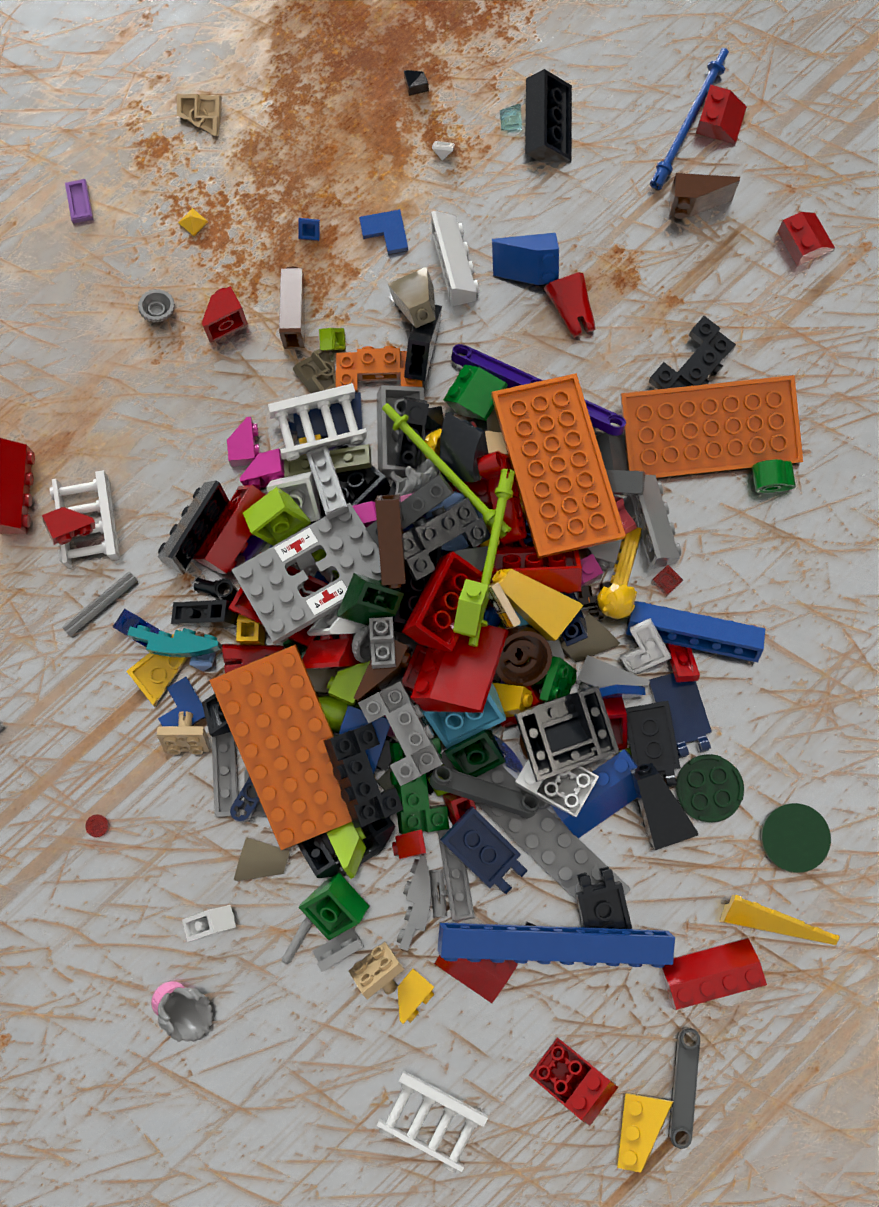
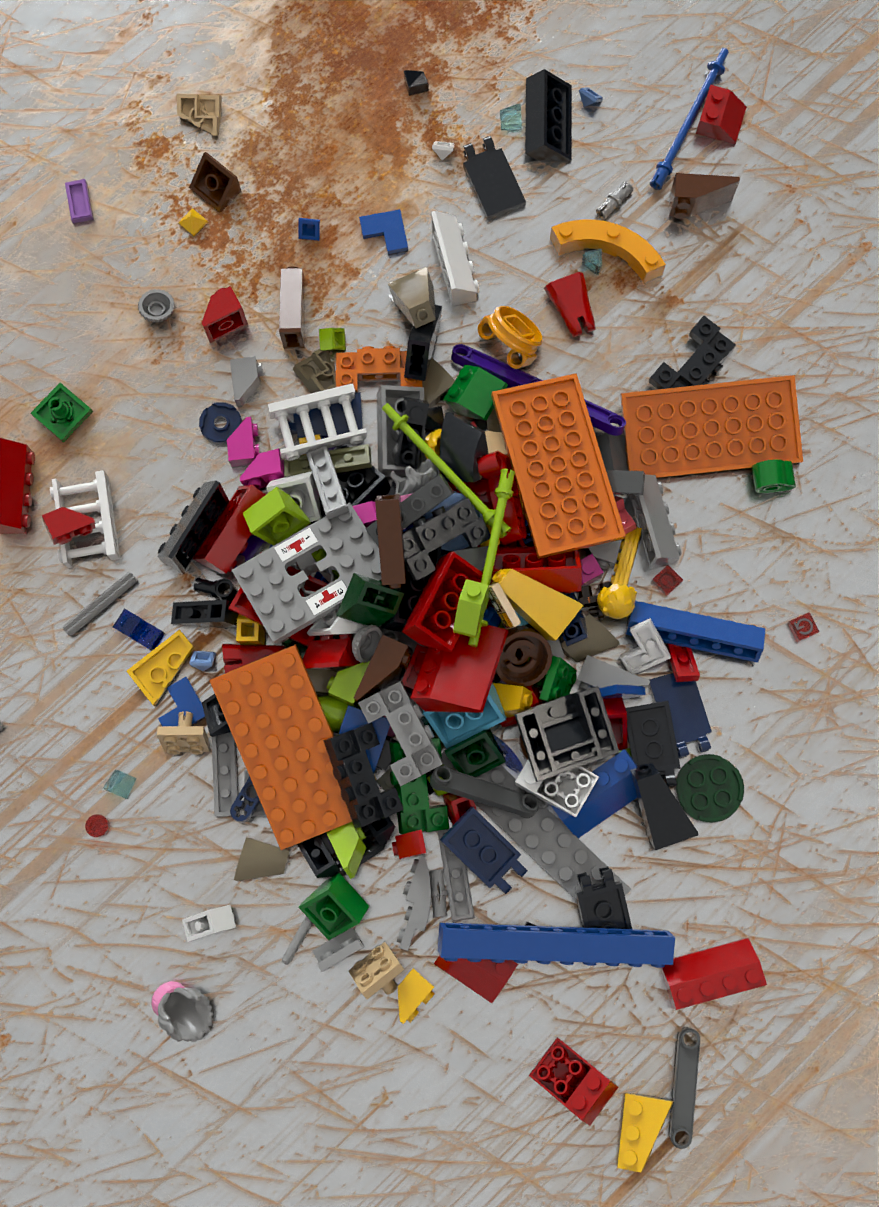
(56, 407): none -> green plate
(120, 784): none -> clear light blue slope
(183, 643): teal slope -> none
(215, 183): none -> reddish brown slope
(218, 411): none -> dark blue tile
(245, 378): none -> light grey slope
(382, 642): light grey slope -> none
(437, 383): none -> dark tan slope
(452, 1107): white fence -> none
(492, 179): none -> black tile
(515, 331): none -> light orange piece
(527, 258): blue slope -> none
(589, 96): none -> medium blue slope
(593, 260): none -> clear light blue slope
(611, 240): none -> light orange brick
(614, 200): none -> light grey pin
(754, 916): yellow wedge -> none
(795, 838): dark green tile -> none
(803, 627): none -> clear red tile
(804, 237): red slope -> none

